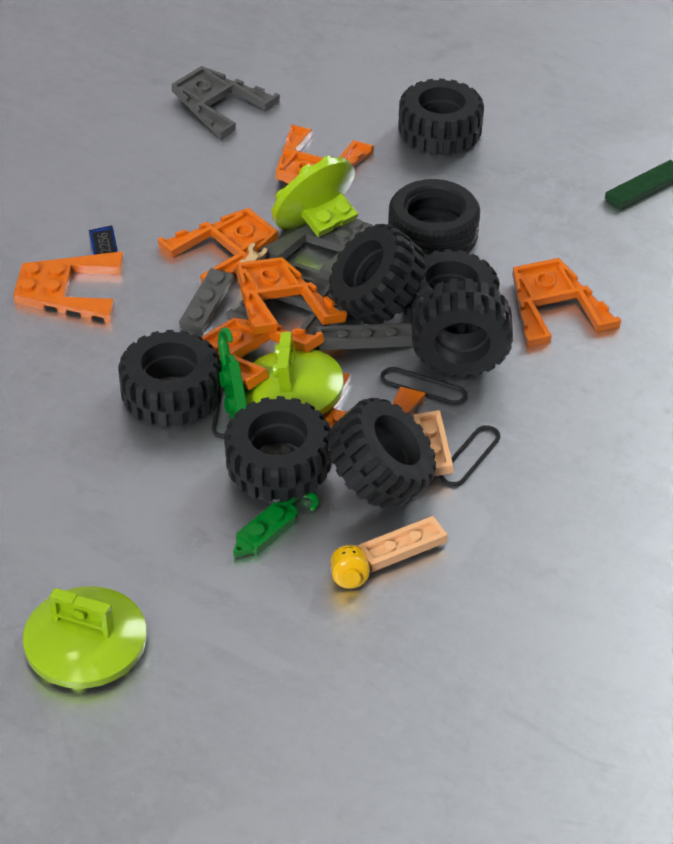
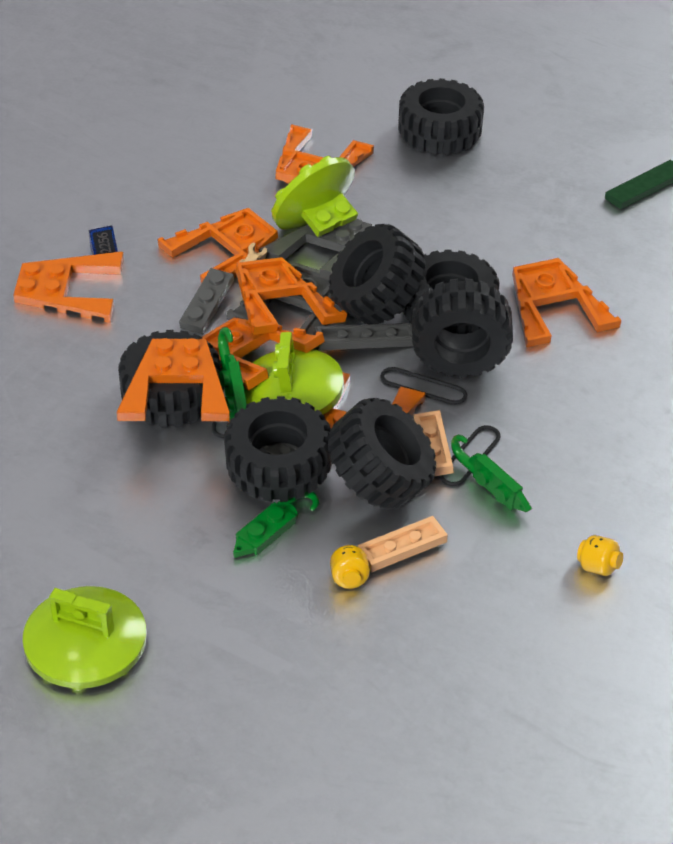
(175, 363): none -> orange wing
(206, 87): dark grey wing -> none
(439, 201): black tyre -> none
(491, 476): none -> green plate
(600, 555): none -> yellow head

